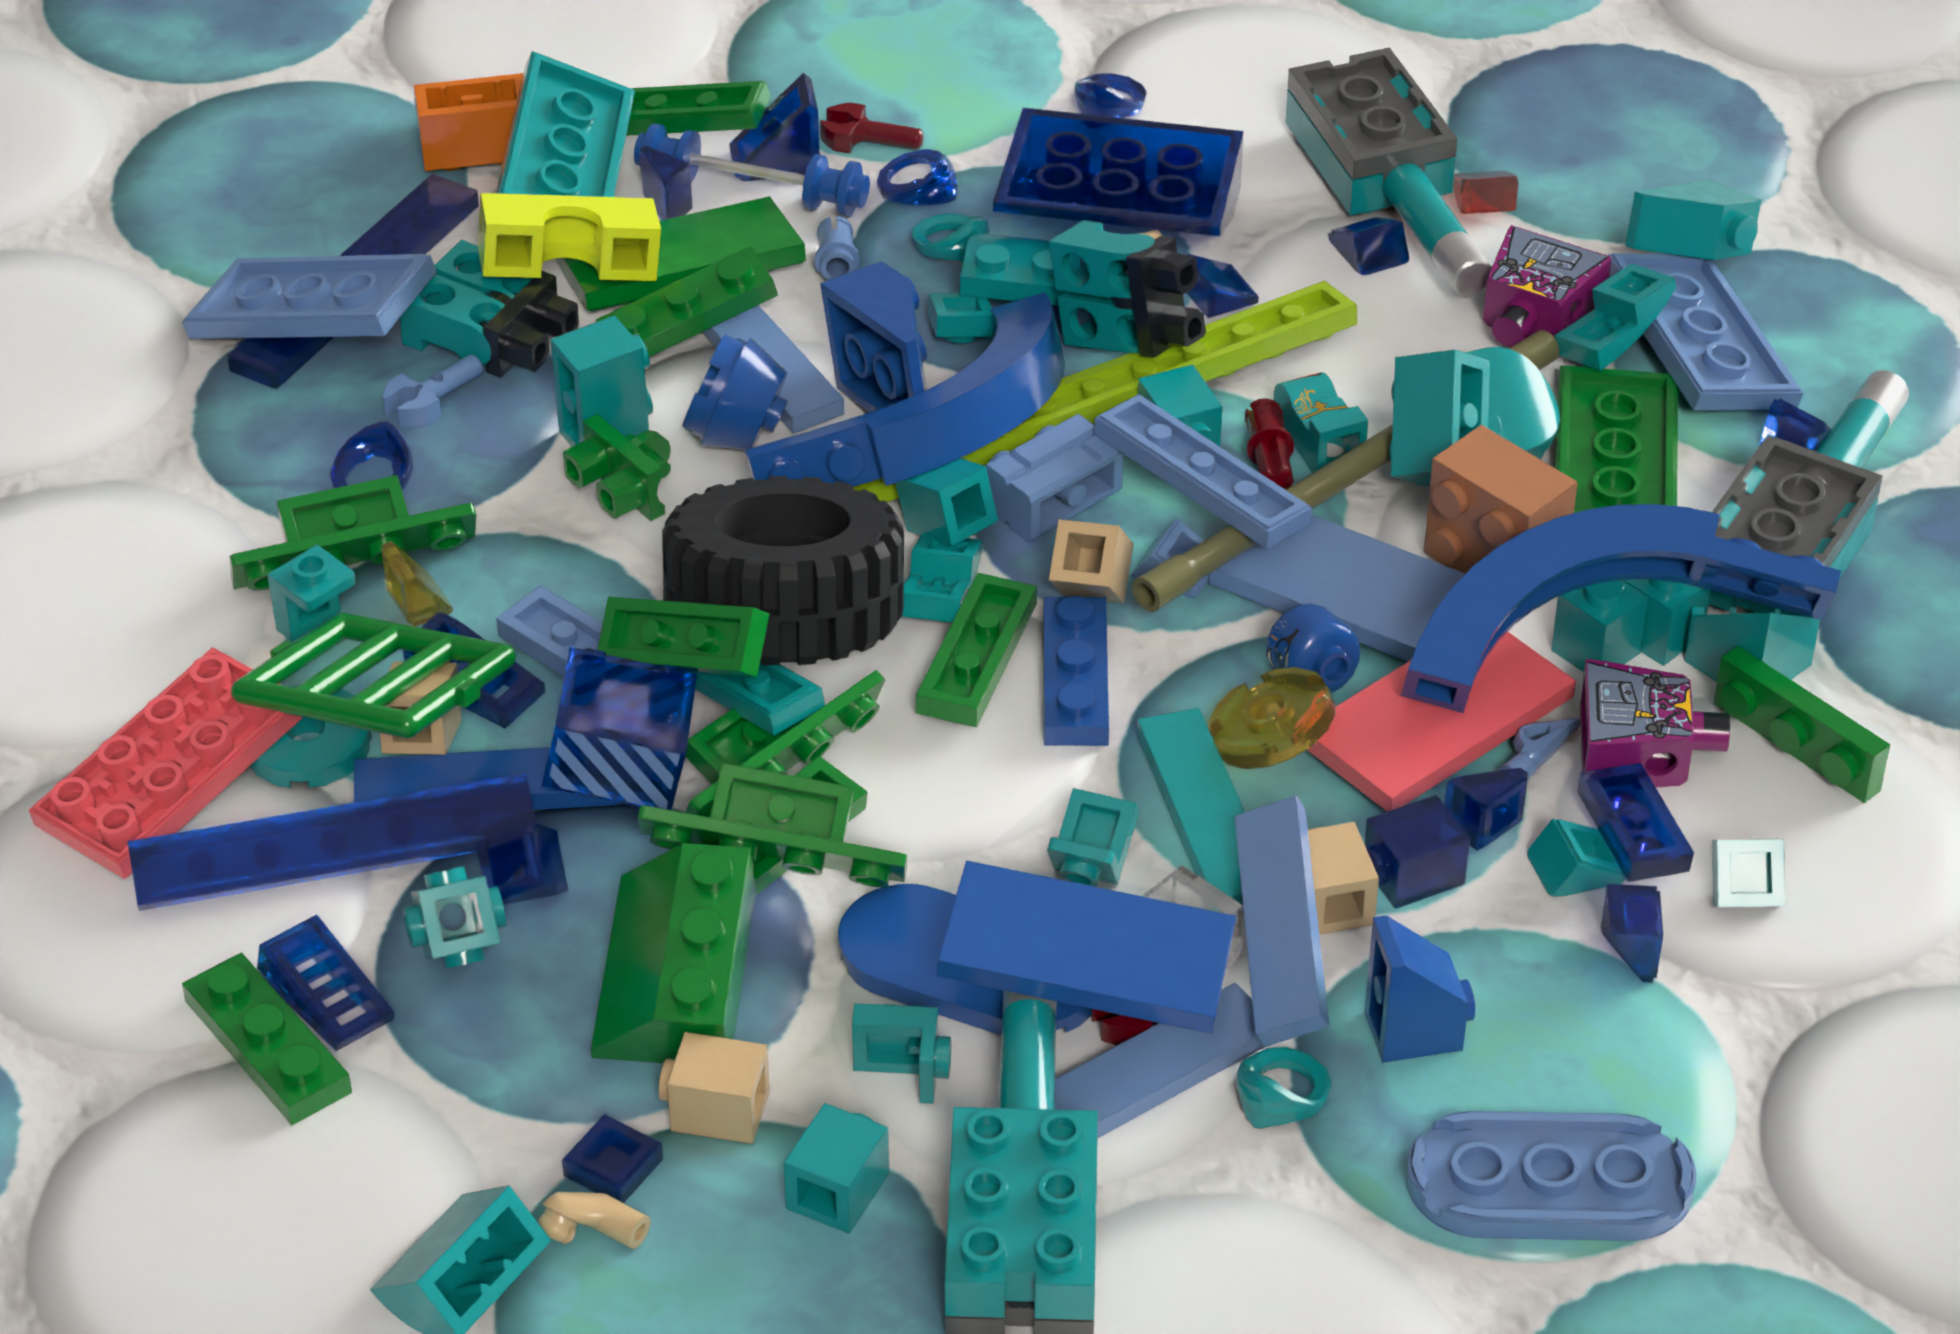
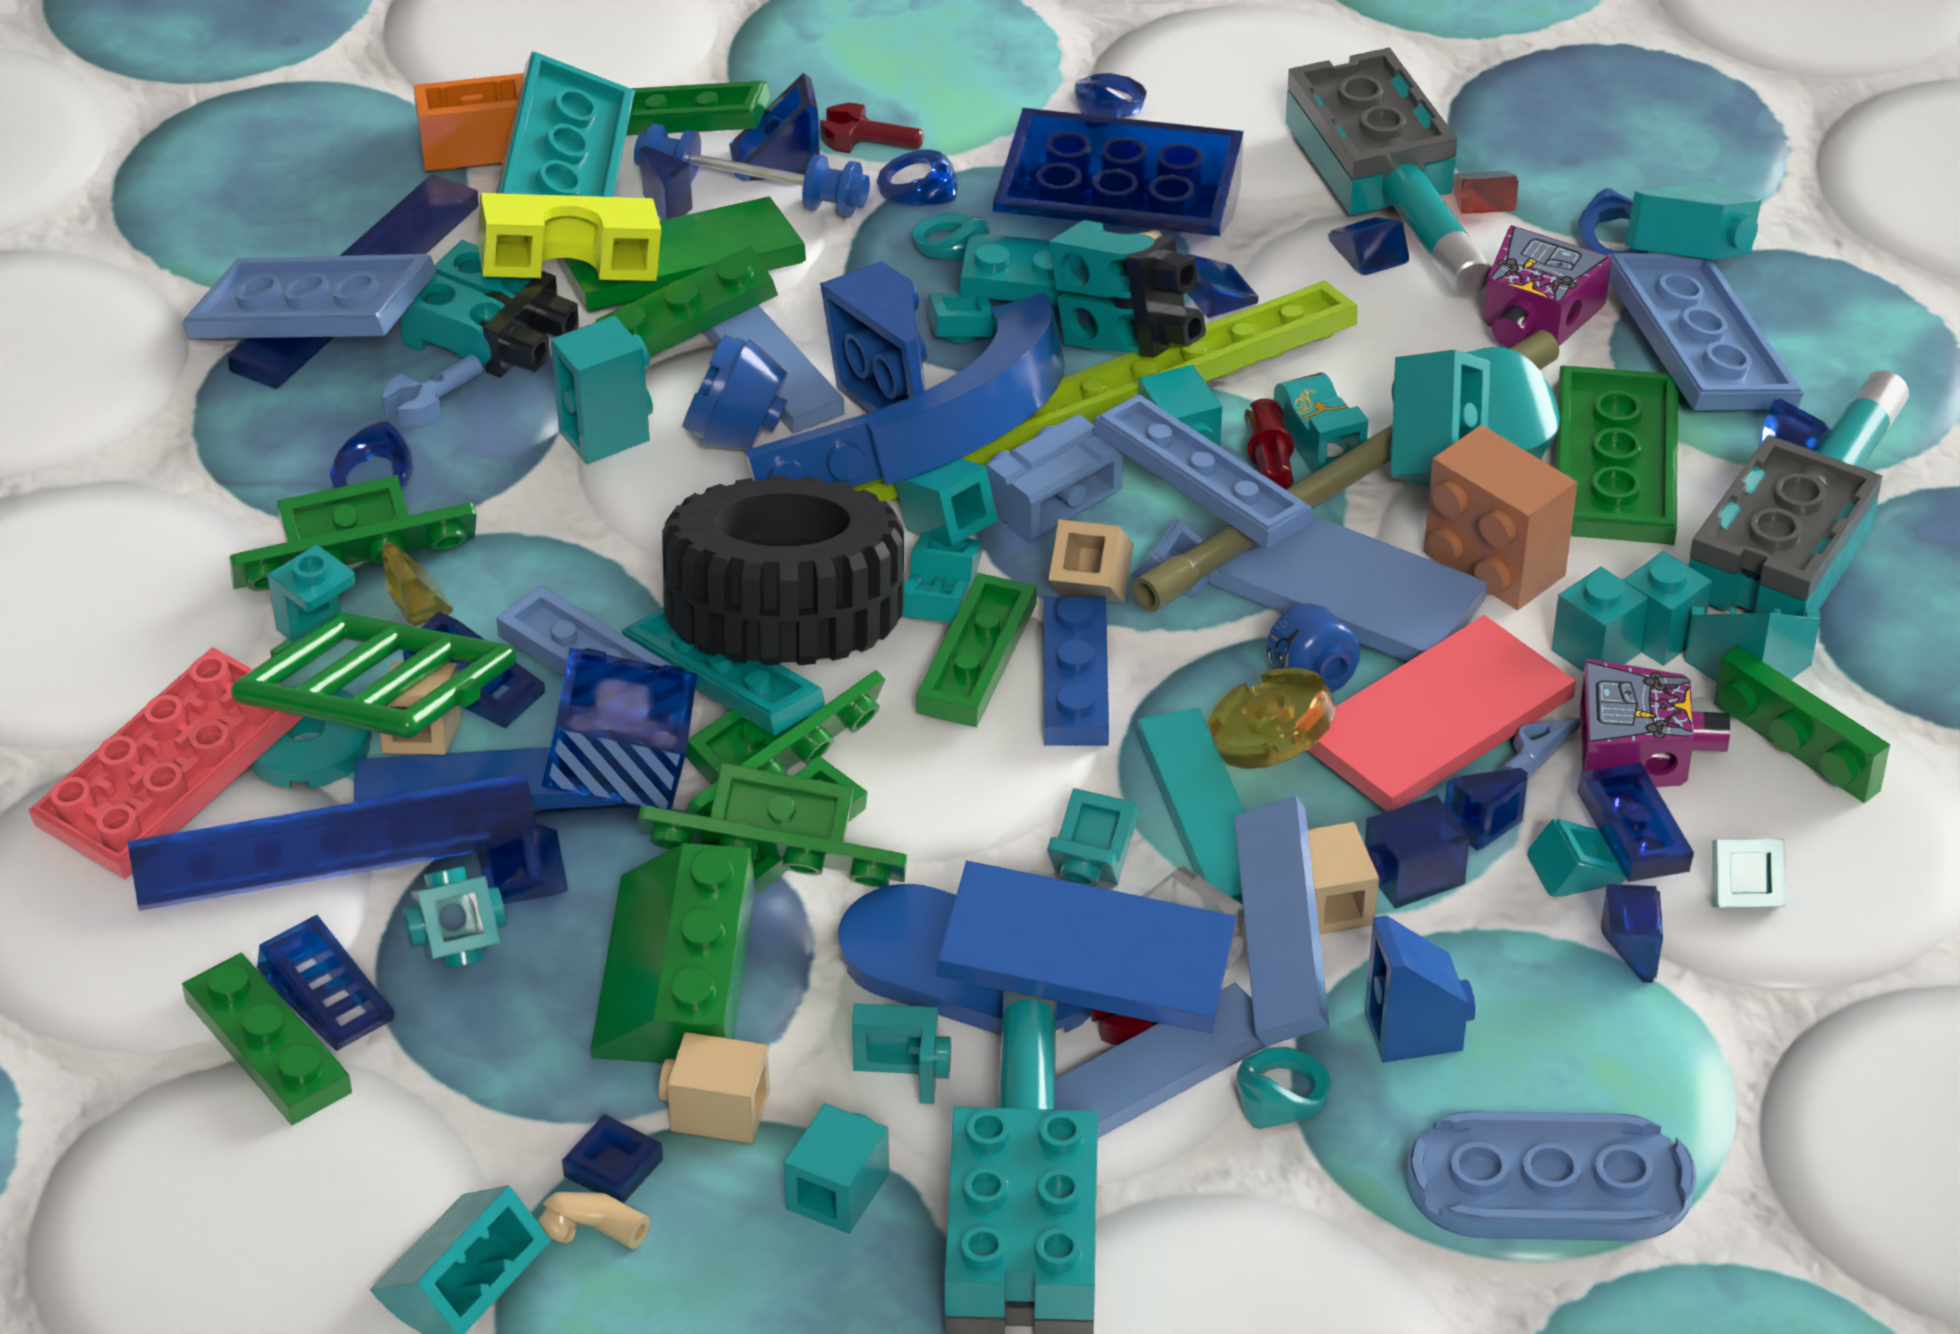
(626, 465): green hips -> none
(685, 635): green plate -> none
(836, 249): medium blue pin -> none
(1590, 550): blue arch -> none
(1604, 207): none -> blue piece
(1622, 313): teal slope -> none

